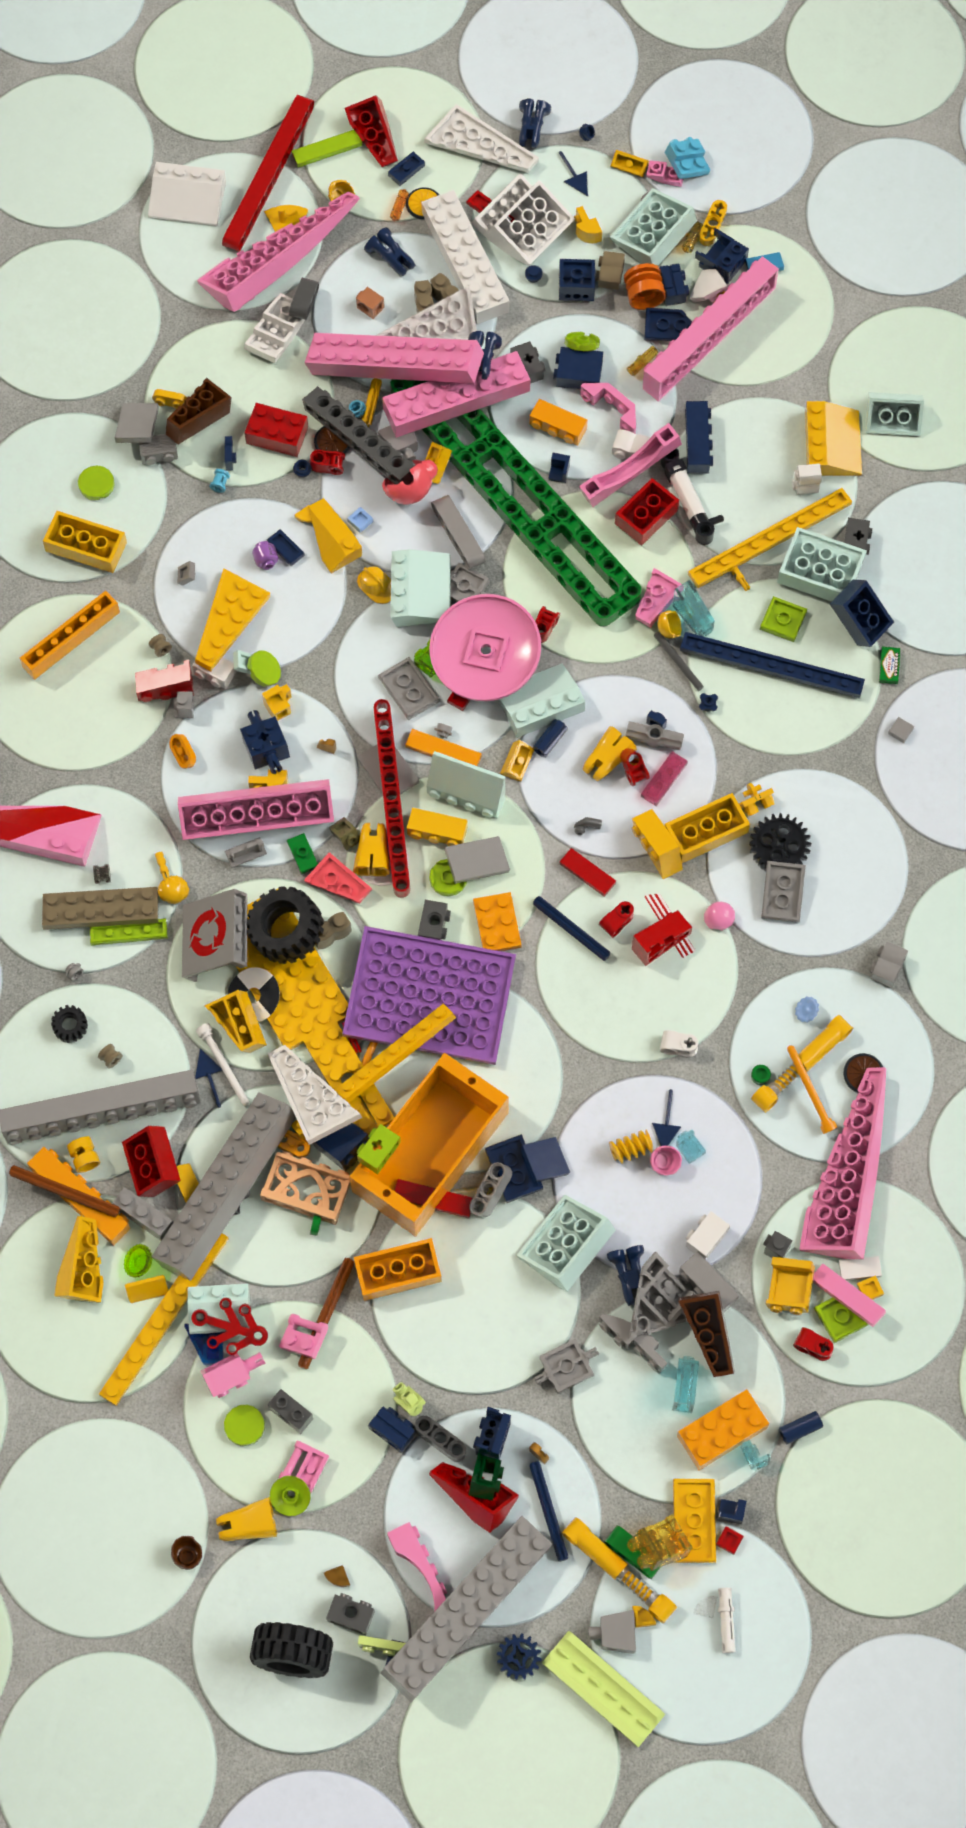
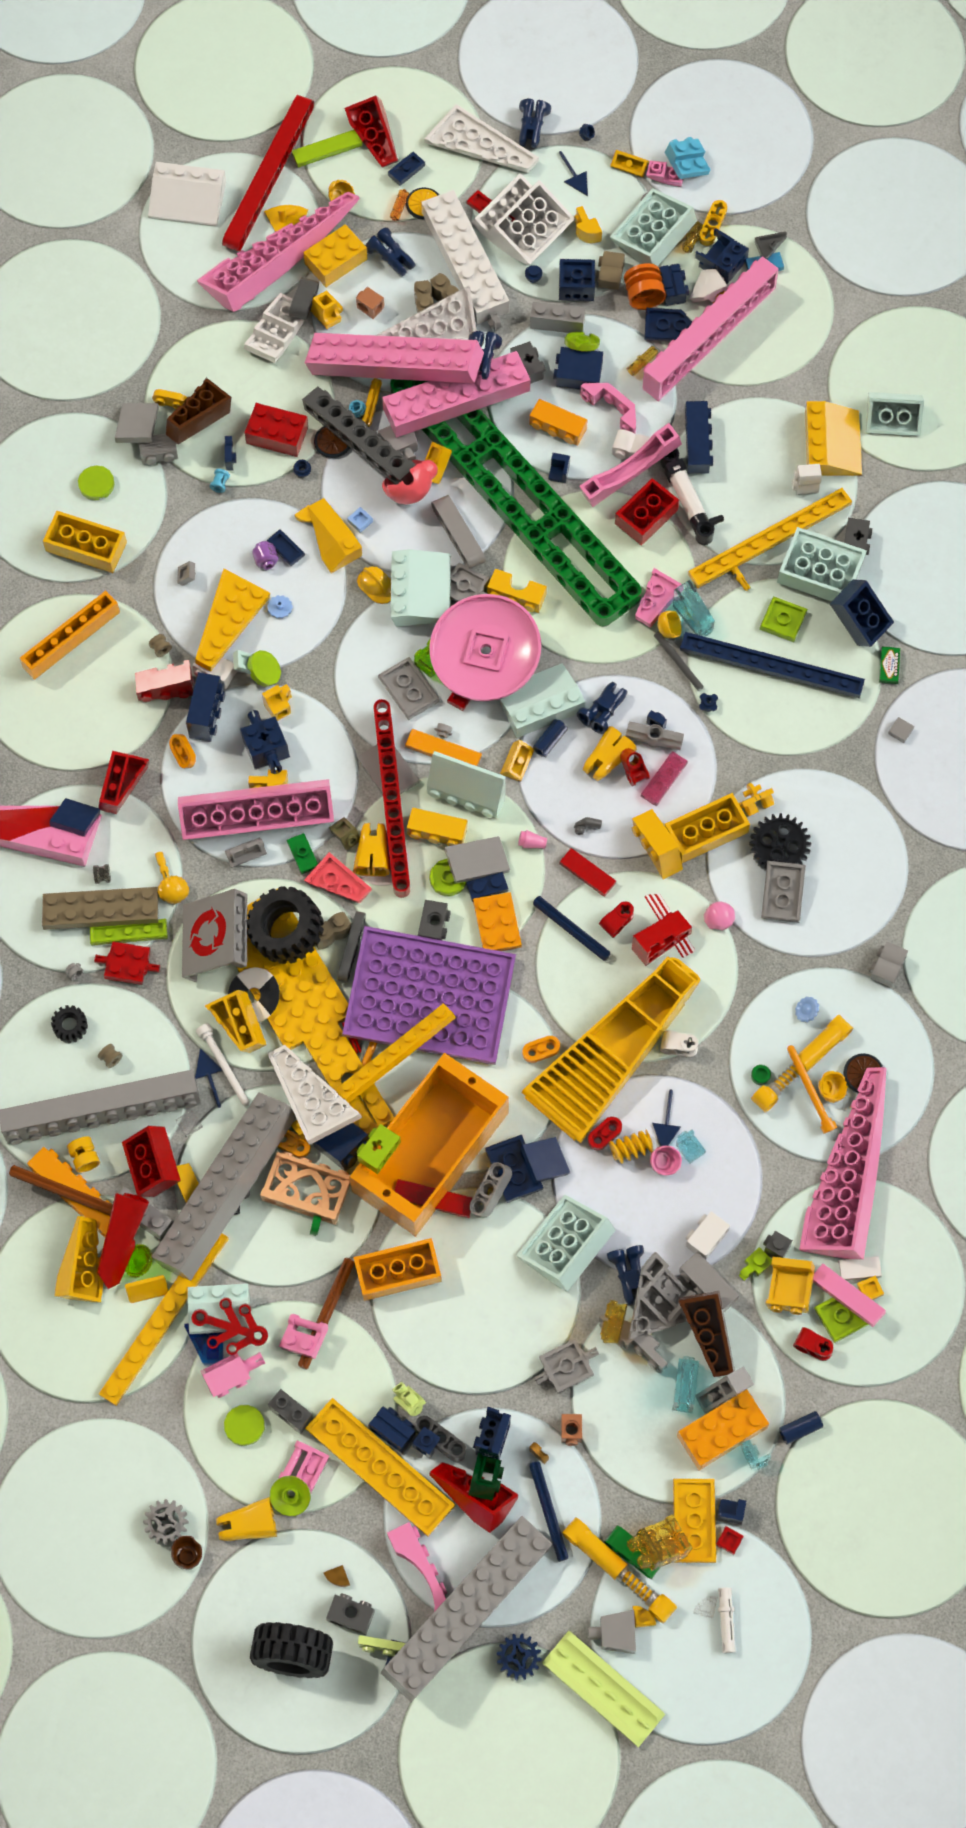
(74, 817): none -> dark blue tile
(119, 1239): none -> red panel
(120, 780): none -> red wedge
(127, 963): none -> red plate
(162, 1530): none -> light grey gear
(184, 705): light grey brick -> none
(189, 1123): none -> clear tile
(205, 707): none -> dark blue brick
(279, 606): none -> light blue piece
(326, 309): none -> yellow brick
(328, 462): red piece -> none
(328, 745): pearl gold tile -> none
(335, 255): none -> yellow brick
(351, 946): none -> dark grey beam
(380, 1467): none -> yellow plate
(426, 1442): none -> dark blue bracket
(487, 886): none -> dark blue plate
(494, 322): none -> light grey plate
(530, 598): none -> yellow arch
(531, 840): none -> bright pink cone
(540, 1048): none -> light orange plate
(546, 622): red piece -> none
(557, 317): none -> light grey brick
(571, 1420): none -> nougat brick
(600, 1063): none -> yellow brick
(602, 1132): none -> red plate
(605, 703): none -> dark blue piece
(612, 1328): none -> clear yellow hinge
(724, 1389): none -> light grey slope
(756, 1263): none -> lime plate
(769, 243): none -> dark grey tile
(832, 1086): none -> yellow hair

